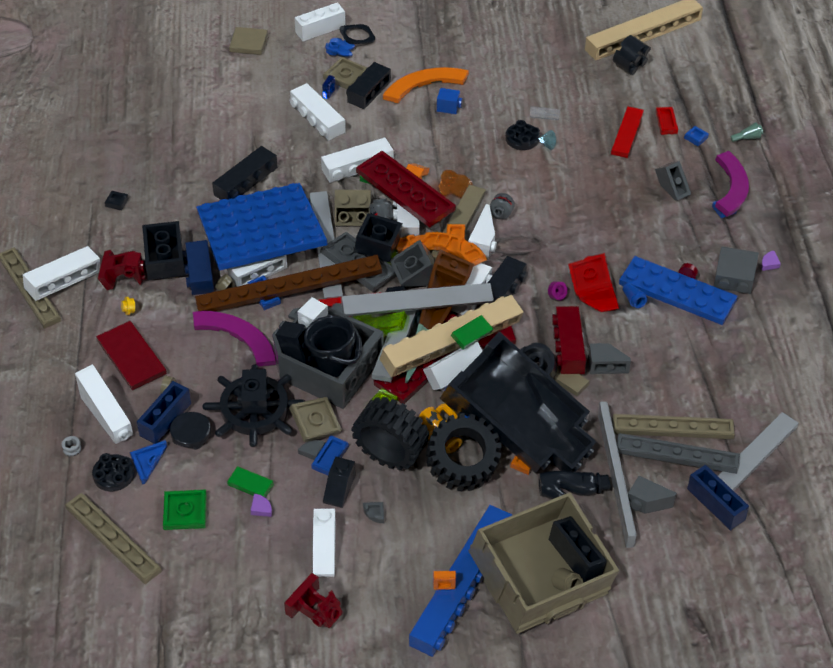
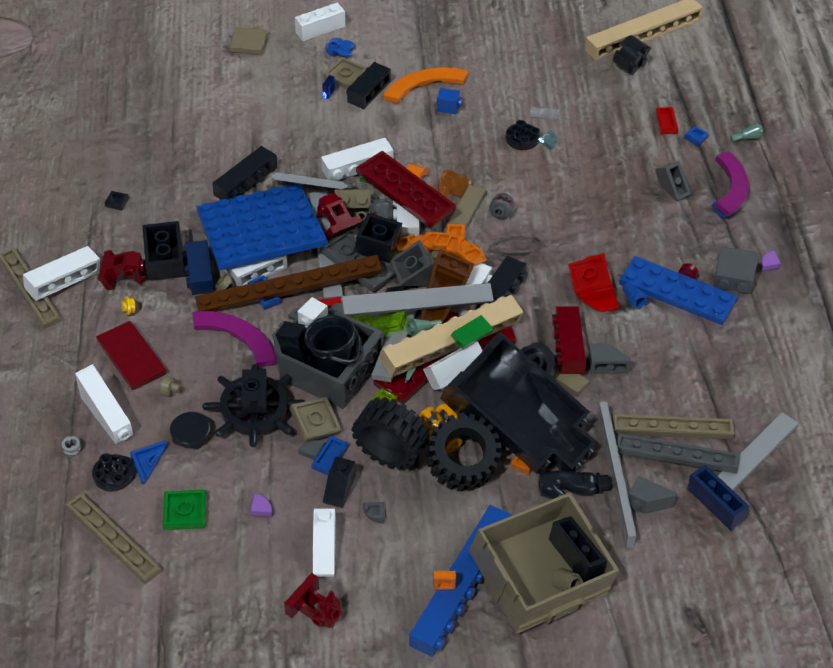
(163, 411): dark blue brick -> none
(250, 482): green tile -> none
(313, 181): none -> light grey piece
(317, 111): white brick -> none
(341, 223): none -> dark red tile
(370, 39): black piece -> none
(417, 325): none -> sand green cone
(483, 233): white slope -> none
(557, 290): magenta tile -> none
(627, 132): red tile -> none

